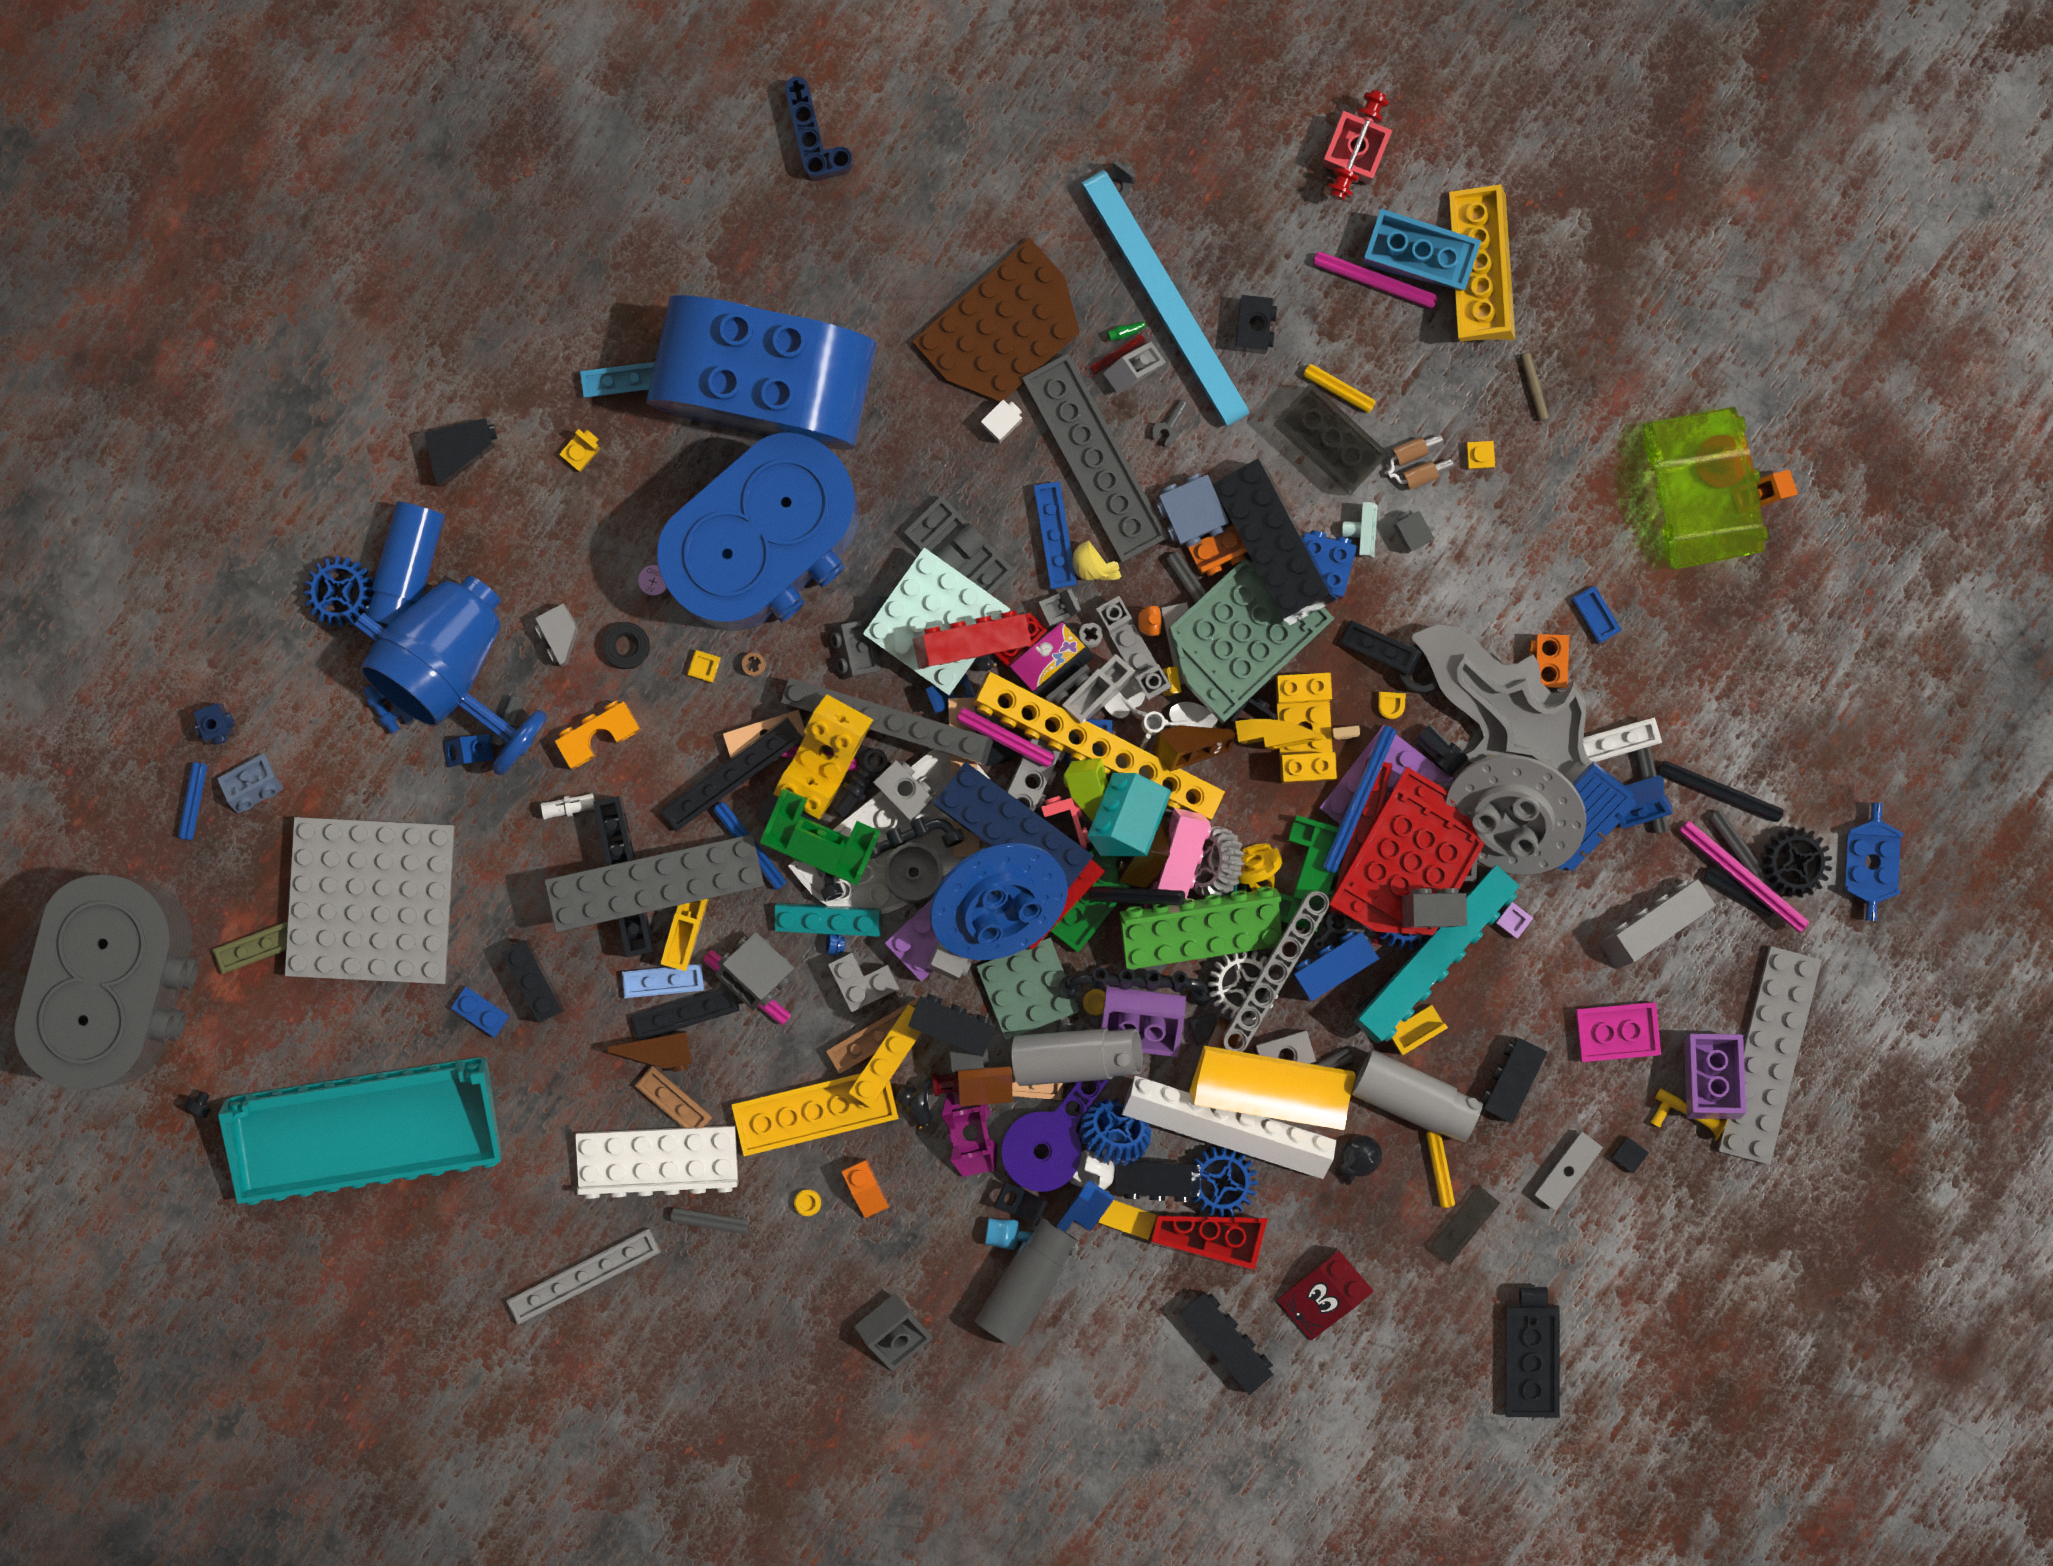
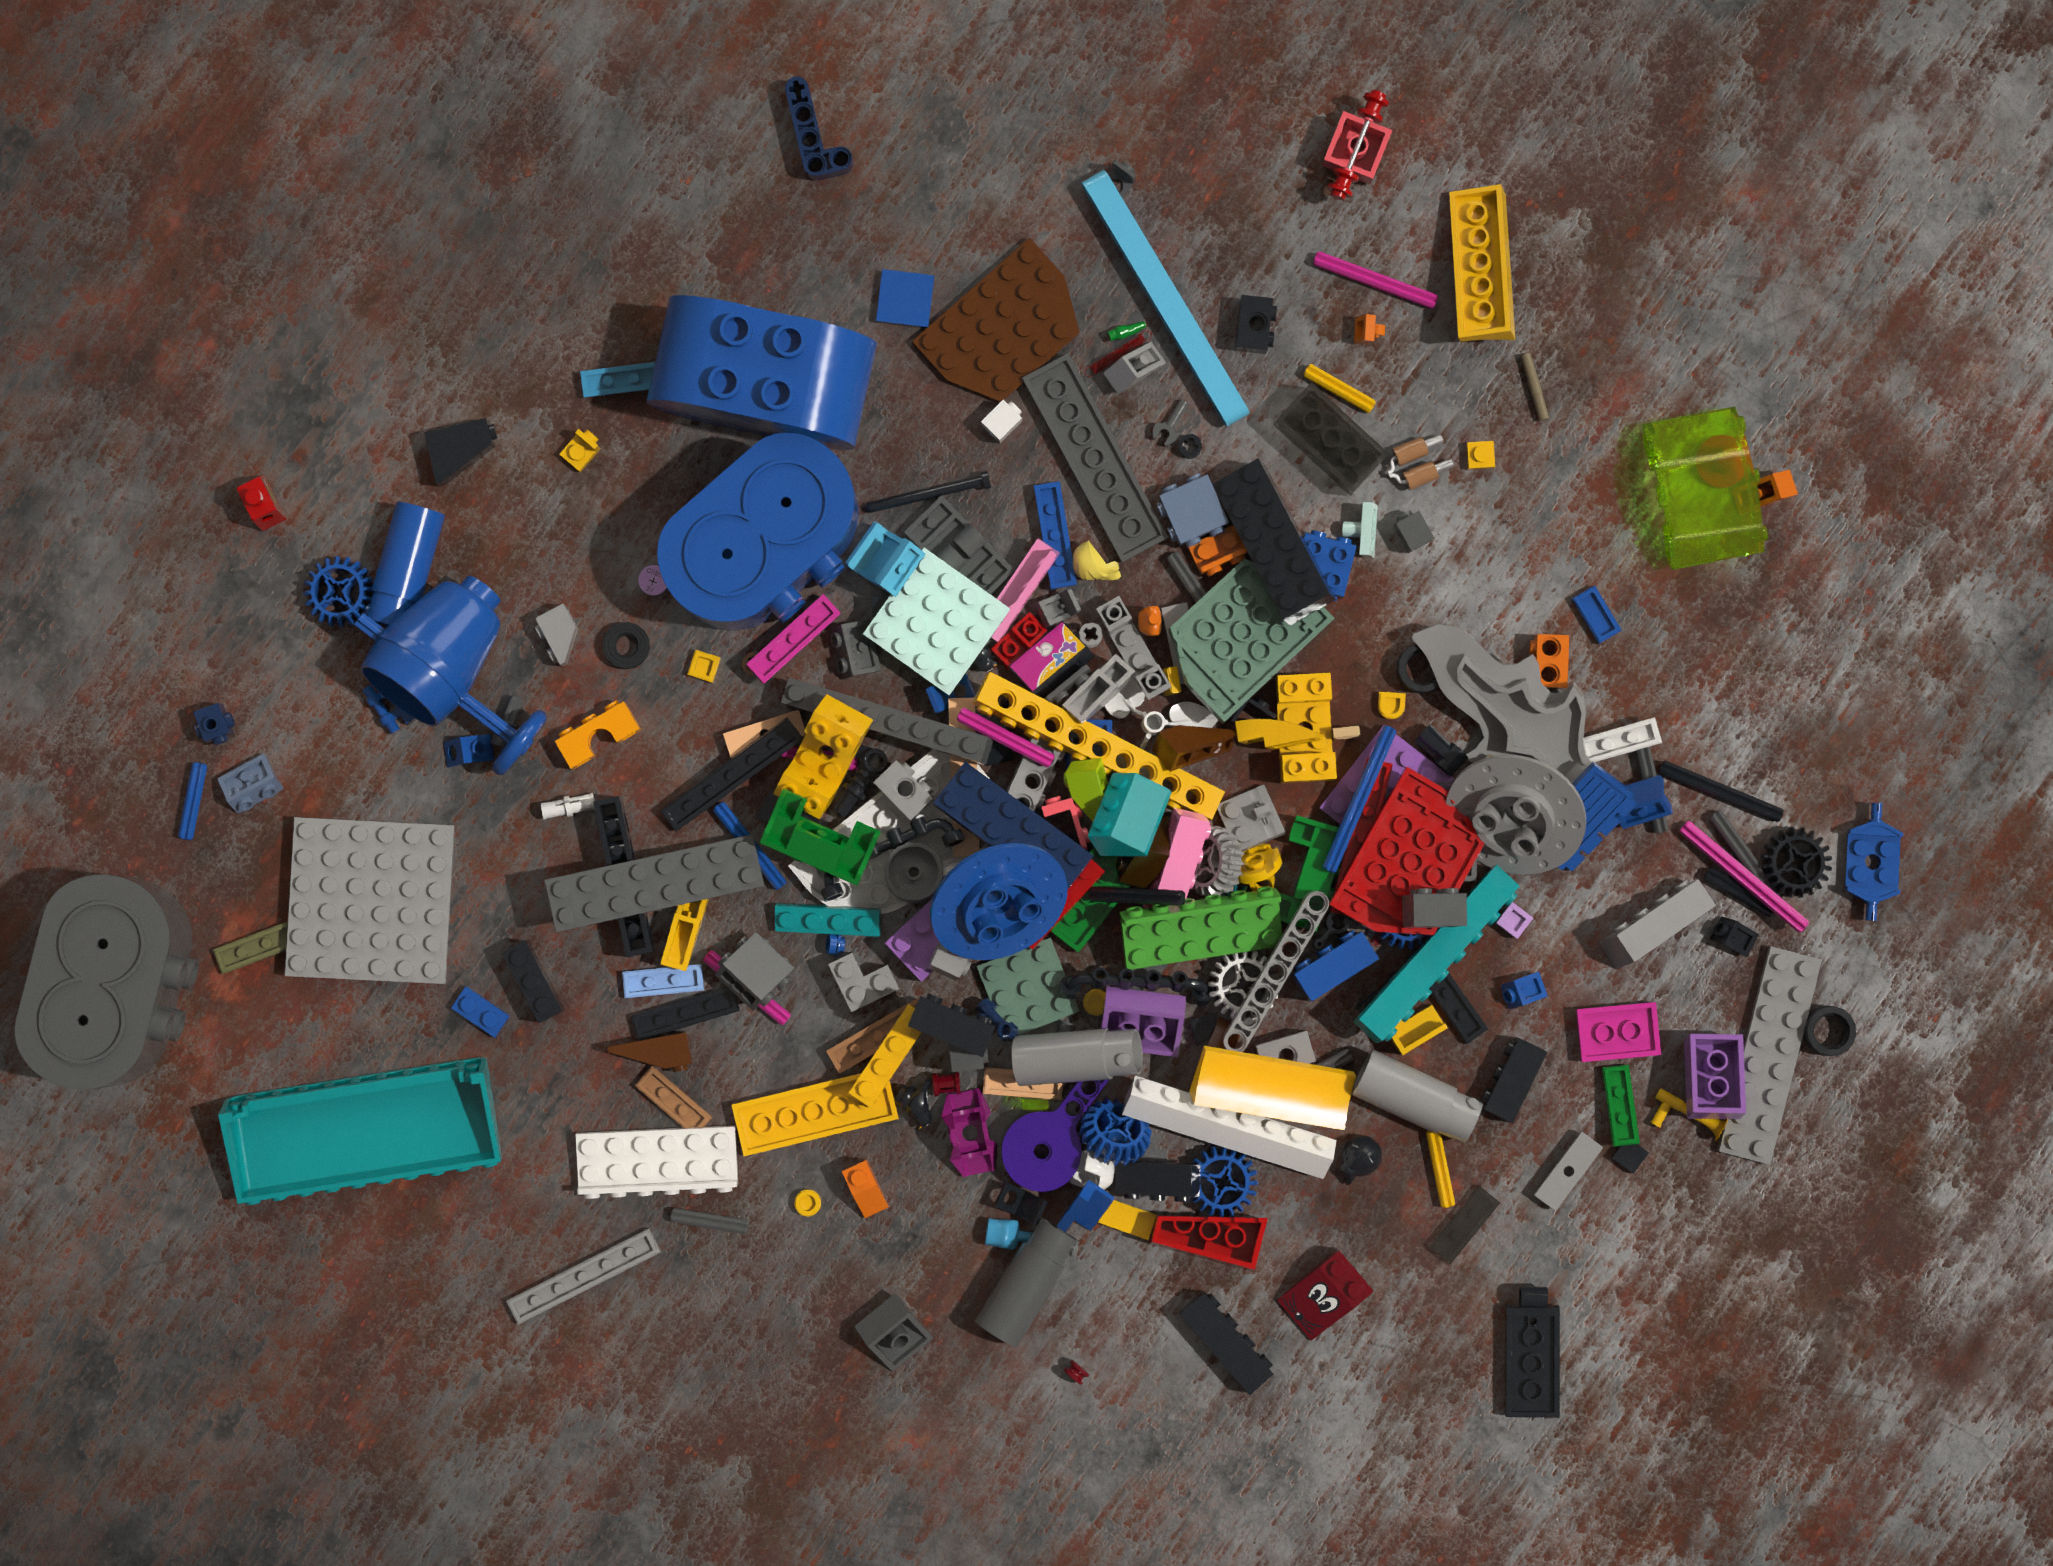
(198, 1105): black tile -> none
(261, 502): none -> red torso
(793, 639): none -> dark pink plate
(885, 559): none -> medium azure panel
(905, 298): none -> blue tile
(930, 493): none -> black bar
(971, 641): red wedge -> none
(985, 1086): dark orange tile -> none
(1006, 1030): none -> dark blue bar
(1024, 583): none -> bright pink fence
(1034, 1104): none -> clear neon green tile
(1076, 1372): none -> dark red bush
(1197, 442): none -> black bush
(1251, 818): none -> light grey hinge
(1367, 330): none -> orange tile
(1380, 648): black tile -> none
(1421, 251): dark azure slope -> none
(1457, 1008): none -> black tile
(1523, 990): none -> blue bracket
(1620, 1106): none -> green tile
(1734, 936): none -> black bracket
(1849, 1025): none -> black tyre

